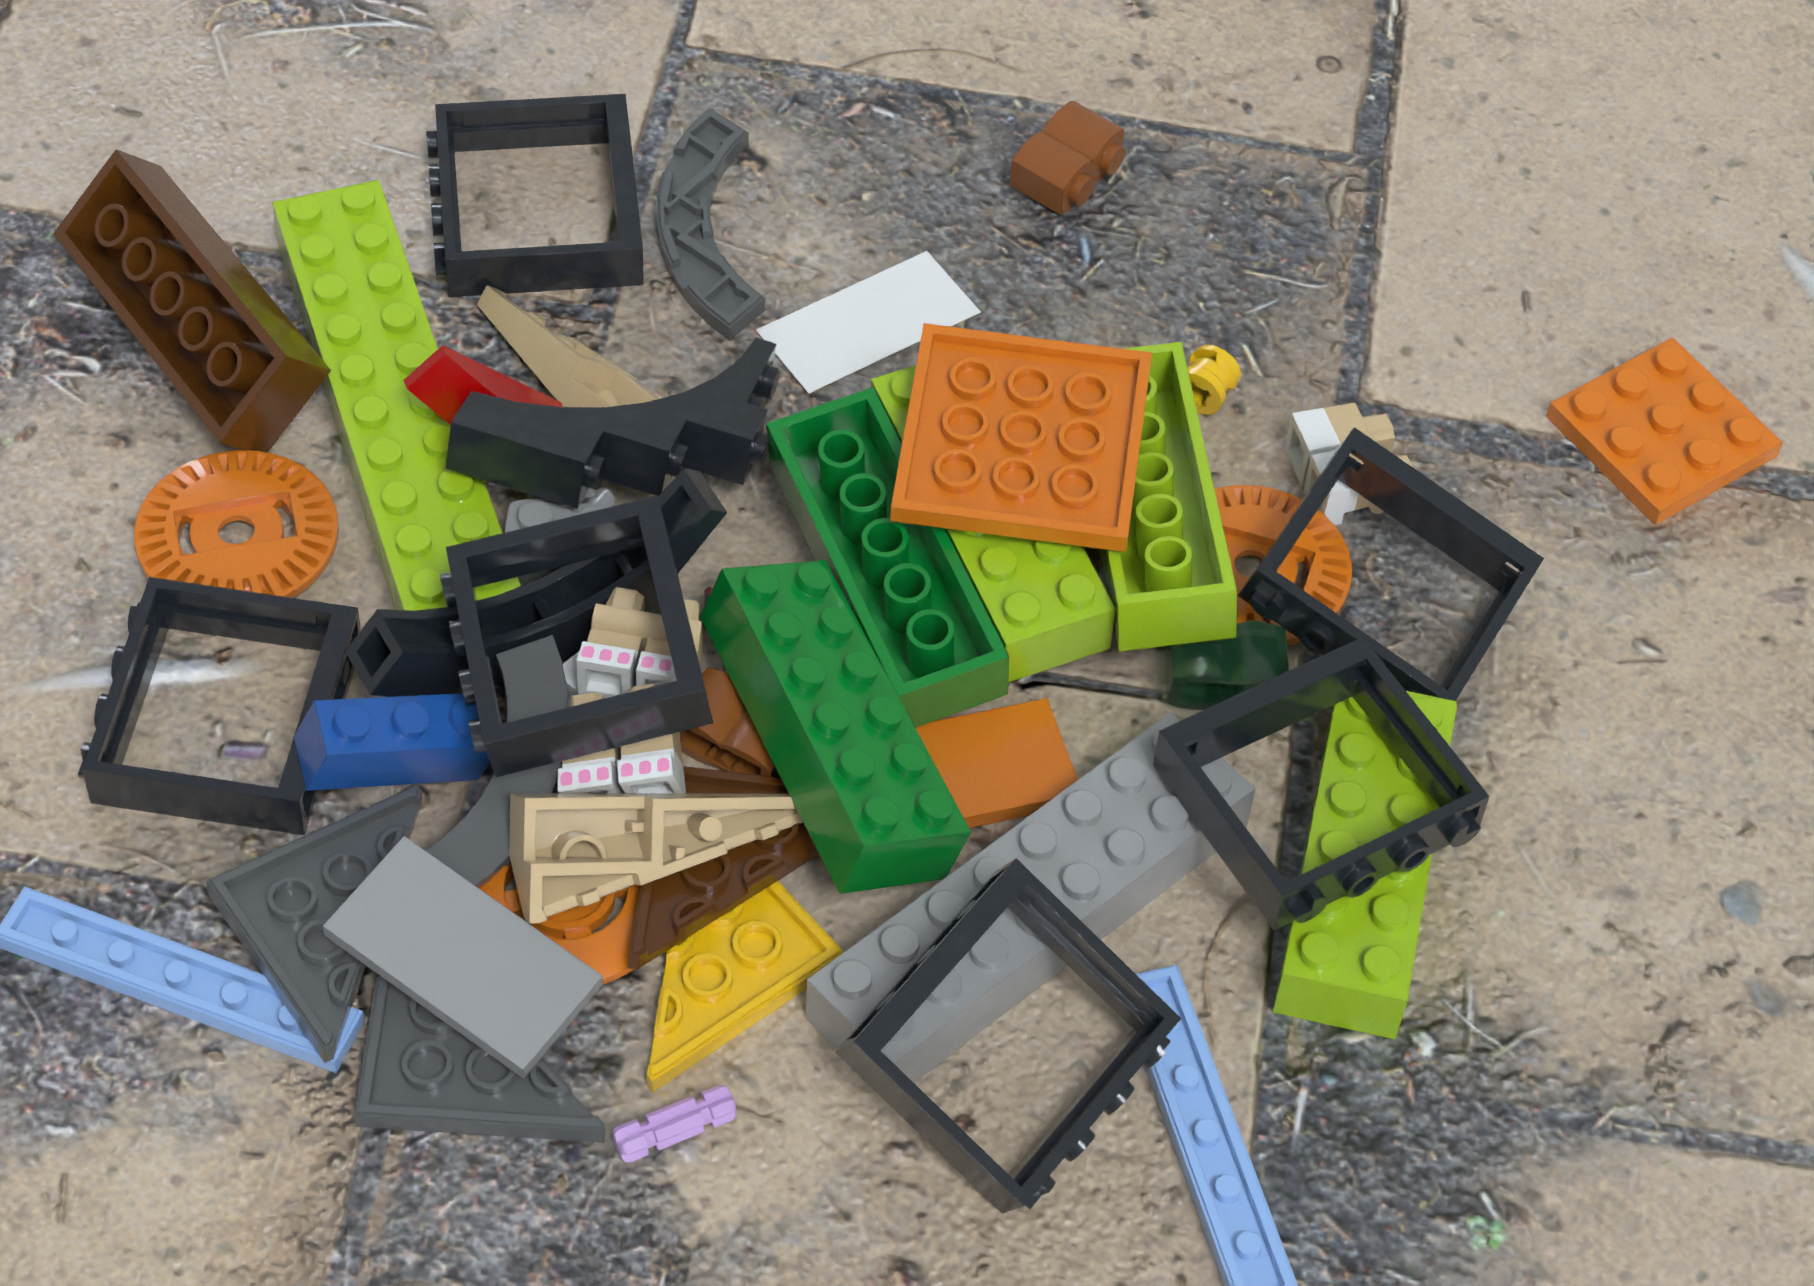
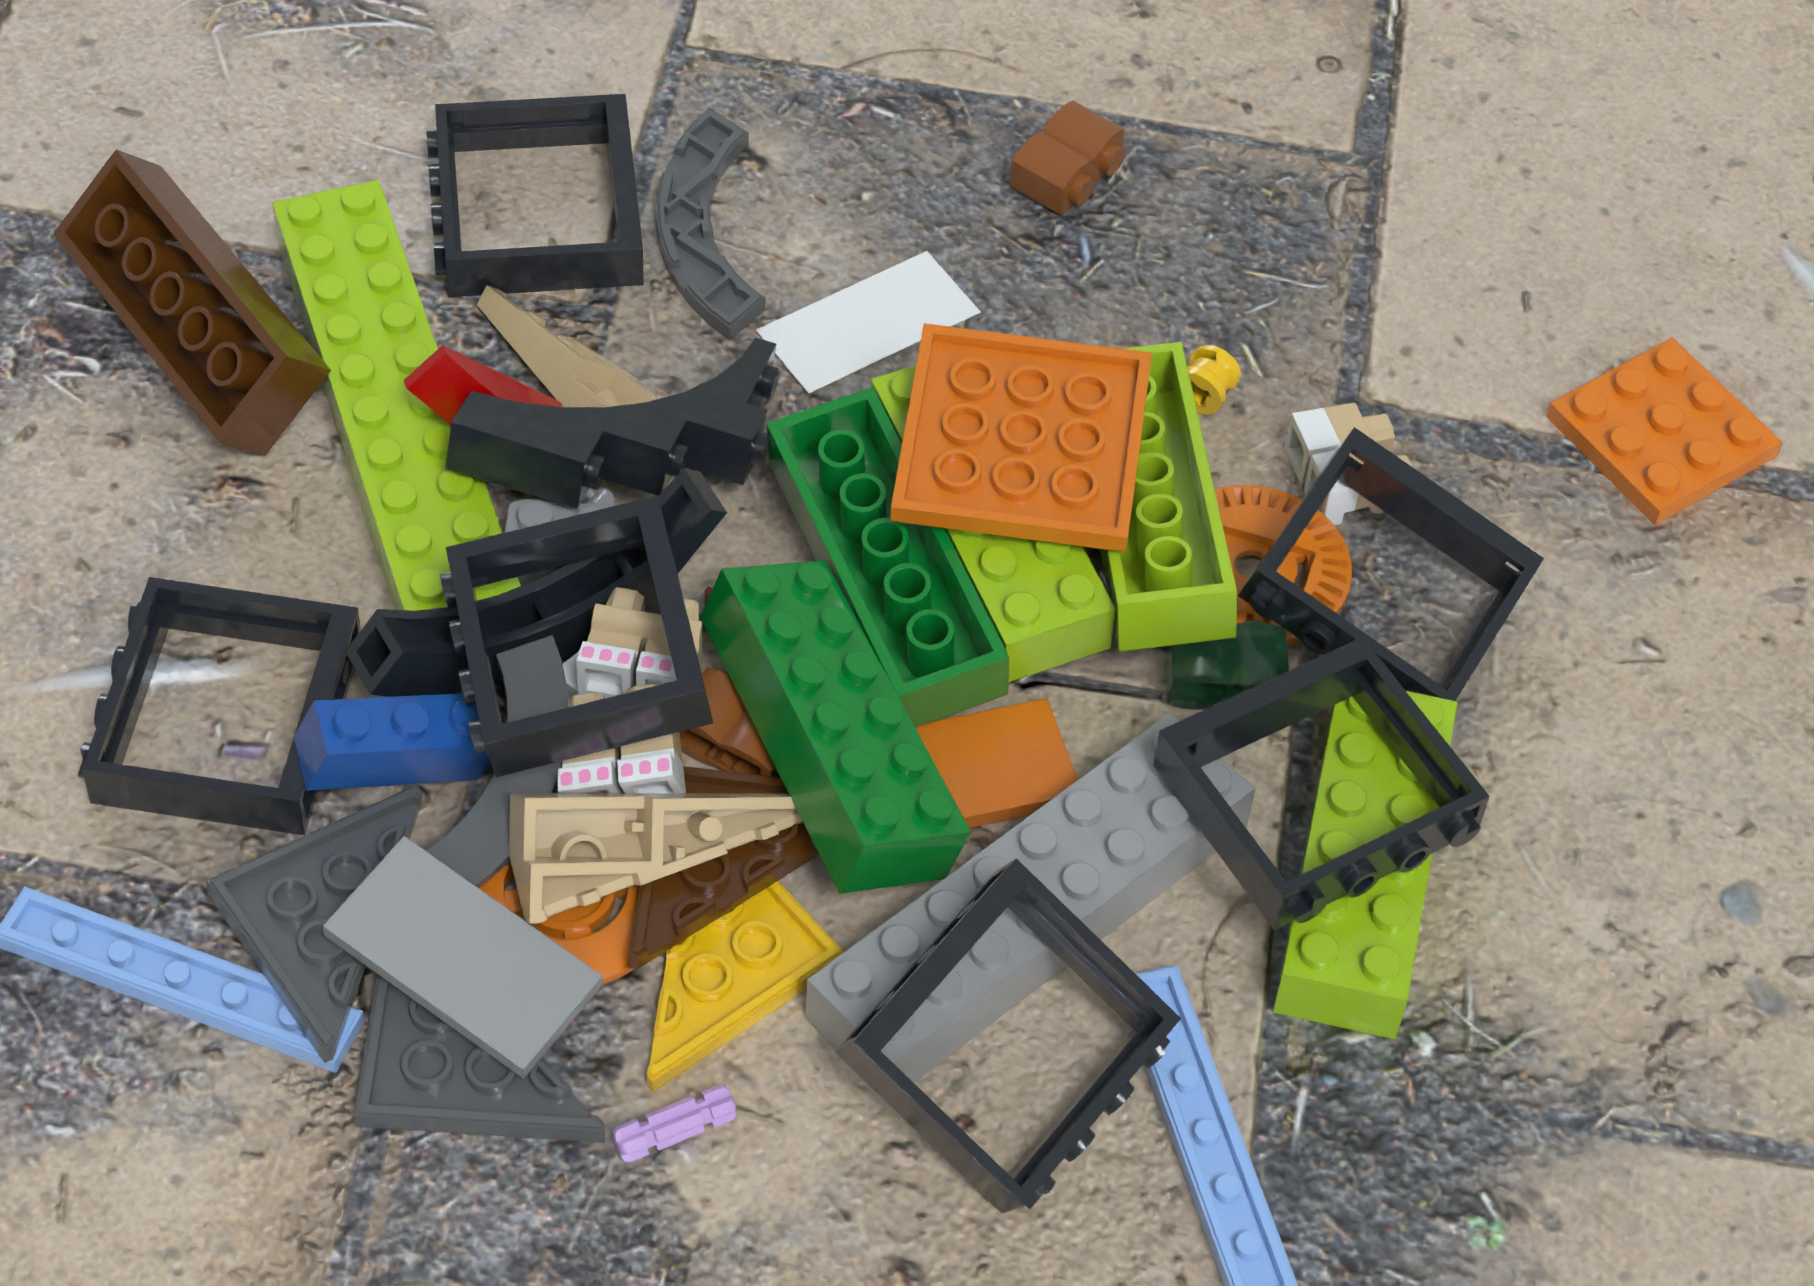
(245, 489): orange piece -> none

